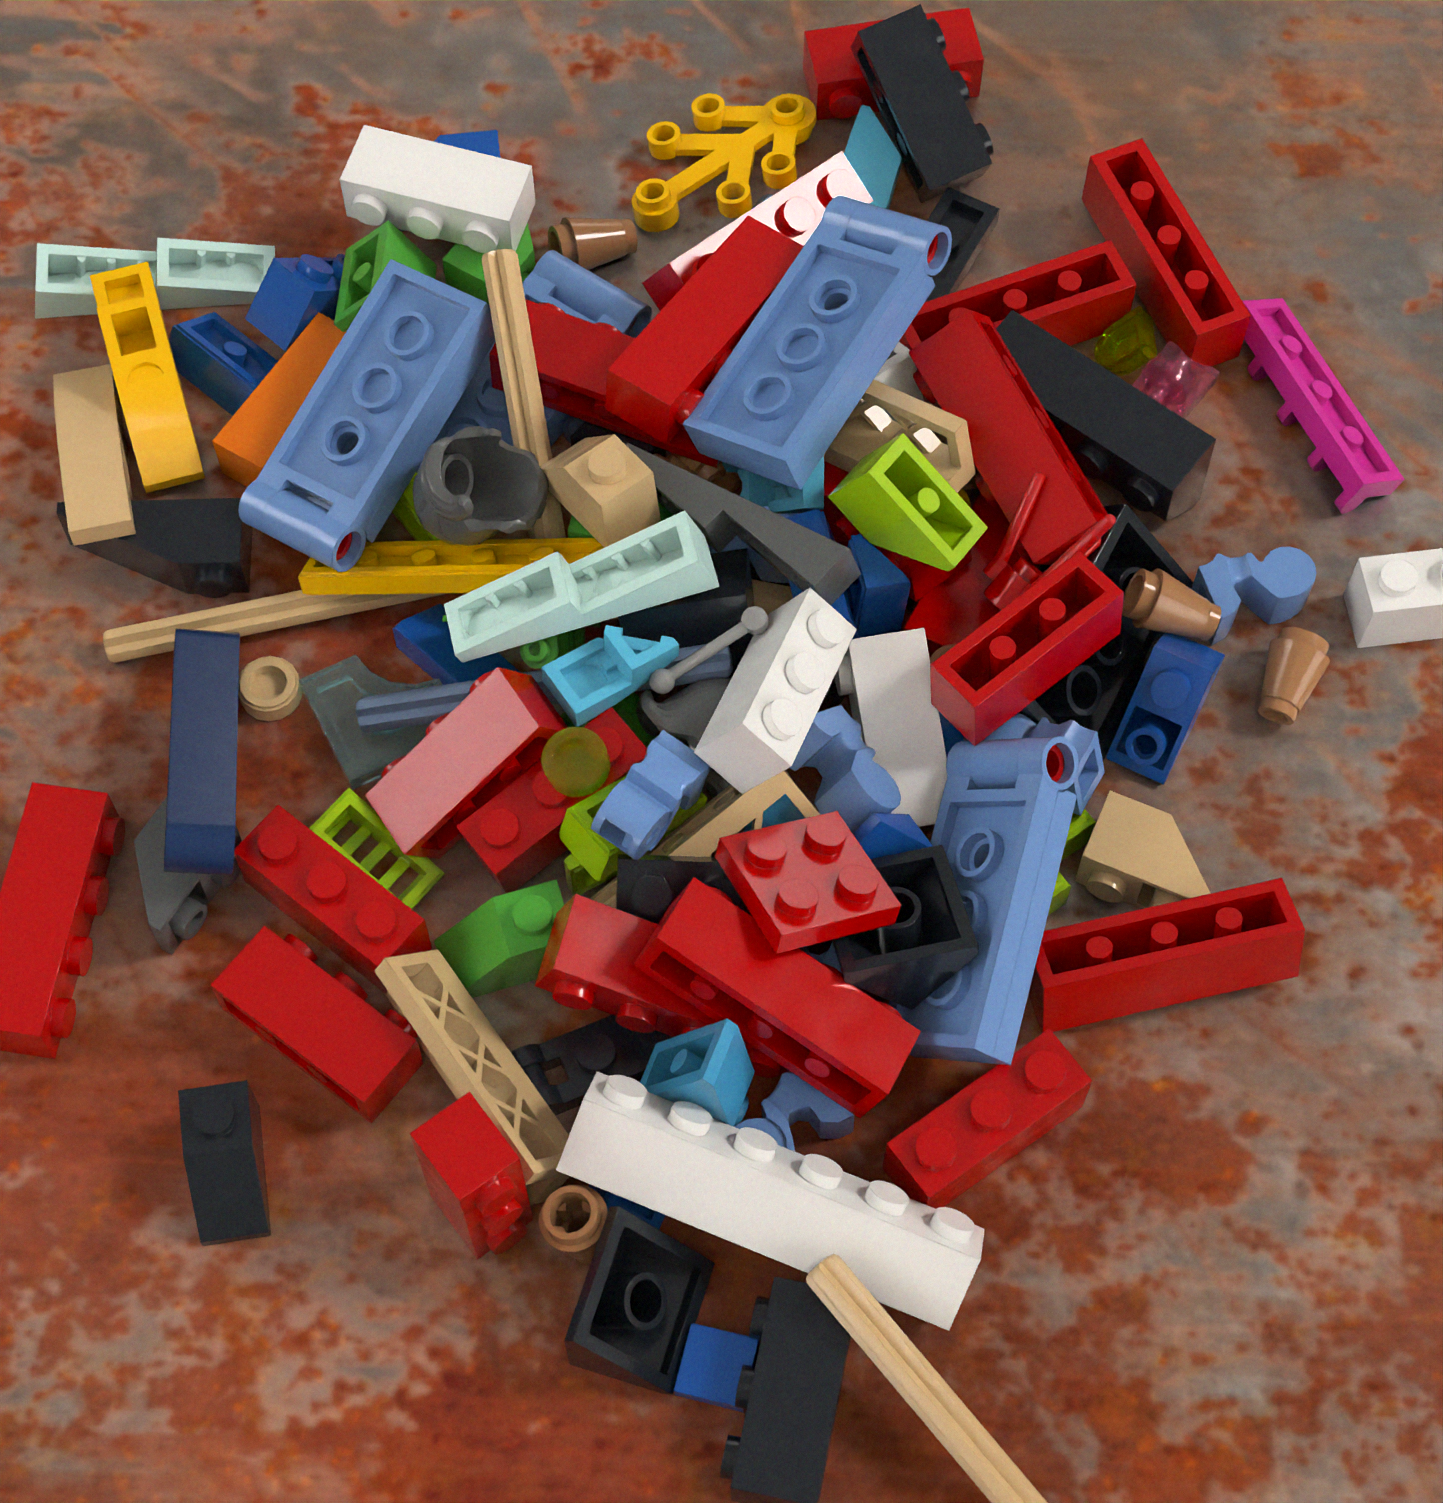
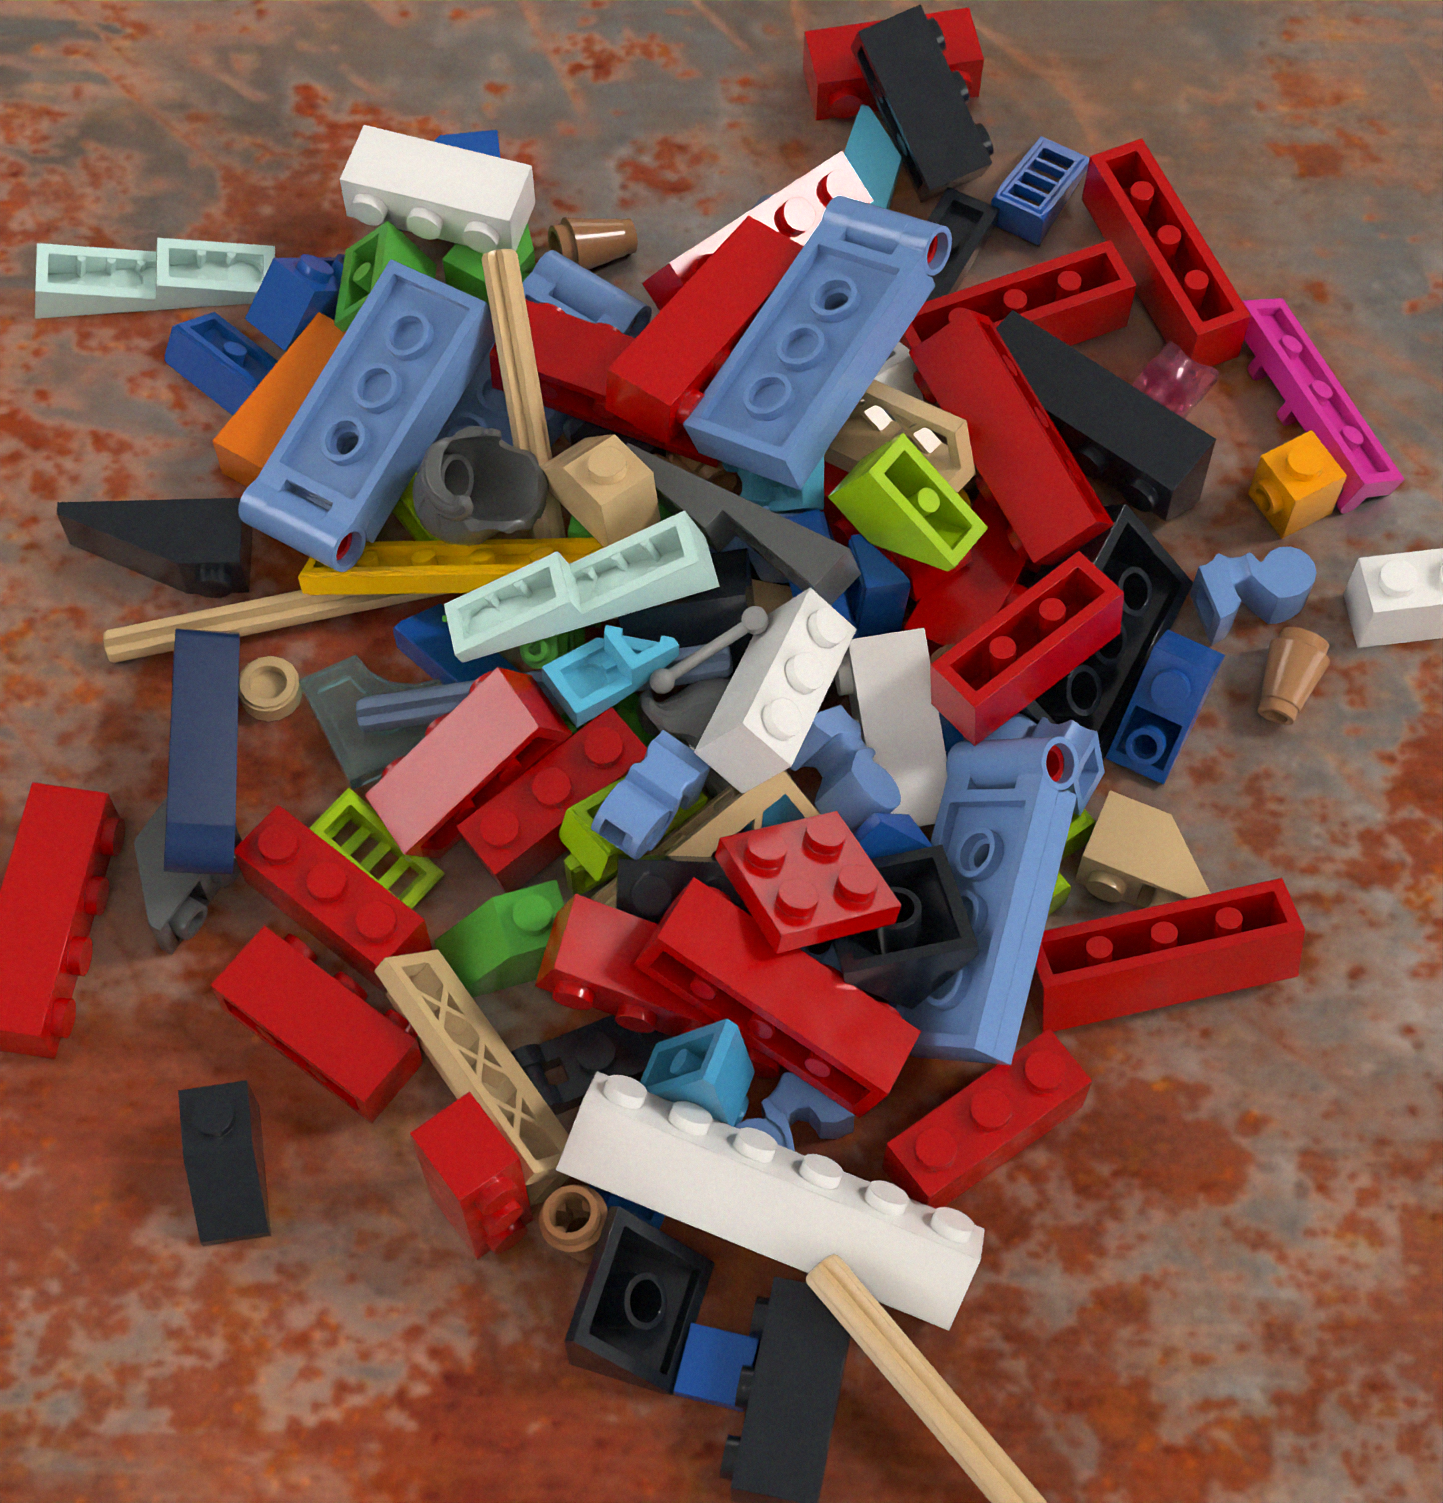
(92, 455): tan slope -> none
(146, 377): yellow slope -> none
(575, 761): clear neon green tile -> none
(783, 120): yellow plant -> none
(1013, 580): red plant -> none
(1028, 219): none -> blue slope
(1127, 343): clear neon green tile -> none
(1168, 606): medium nougat cone -> none
(1296, 484): none -> light orange brick

